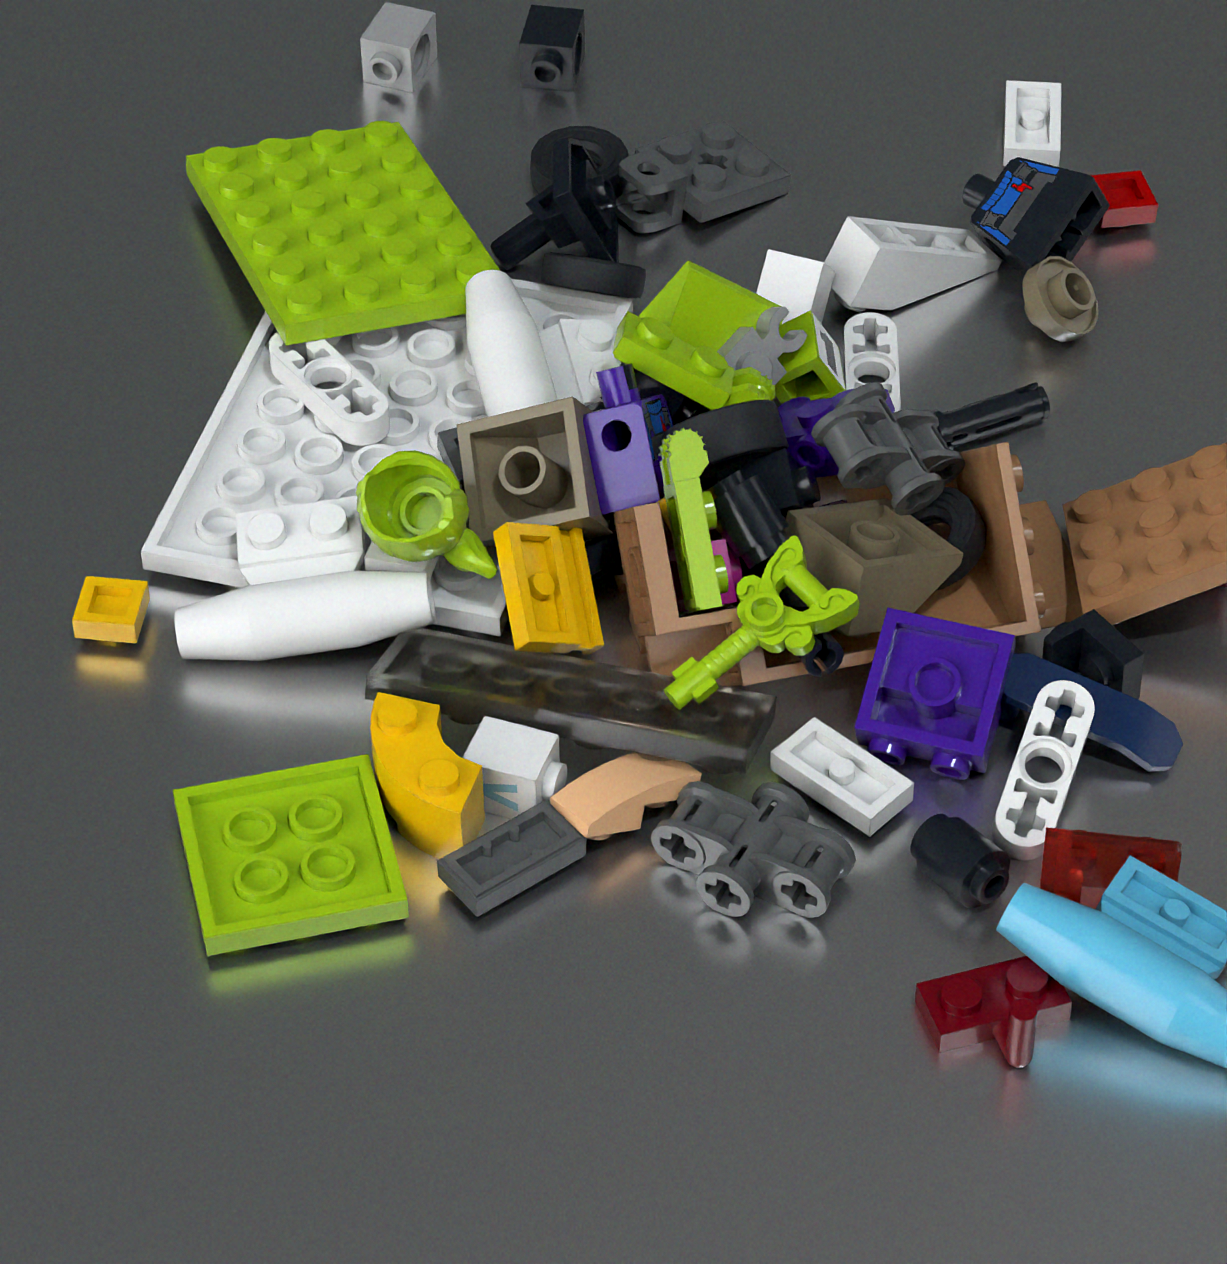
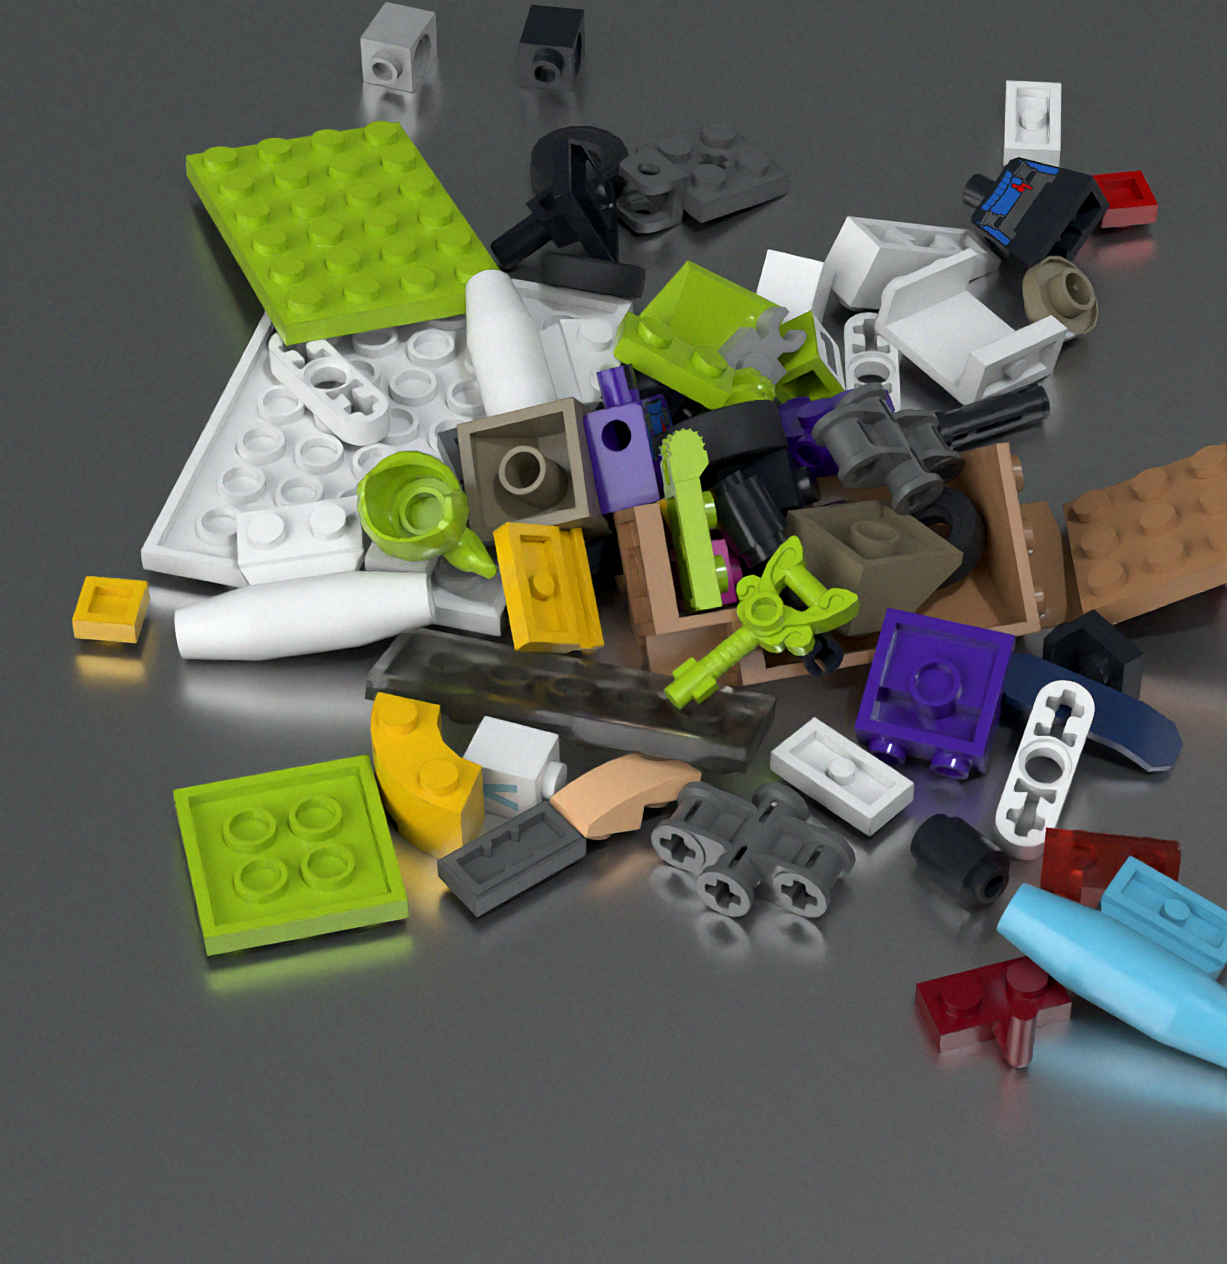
(961, 339): none -> white panel

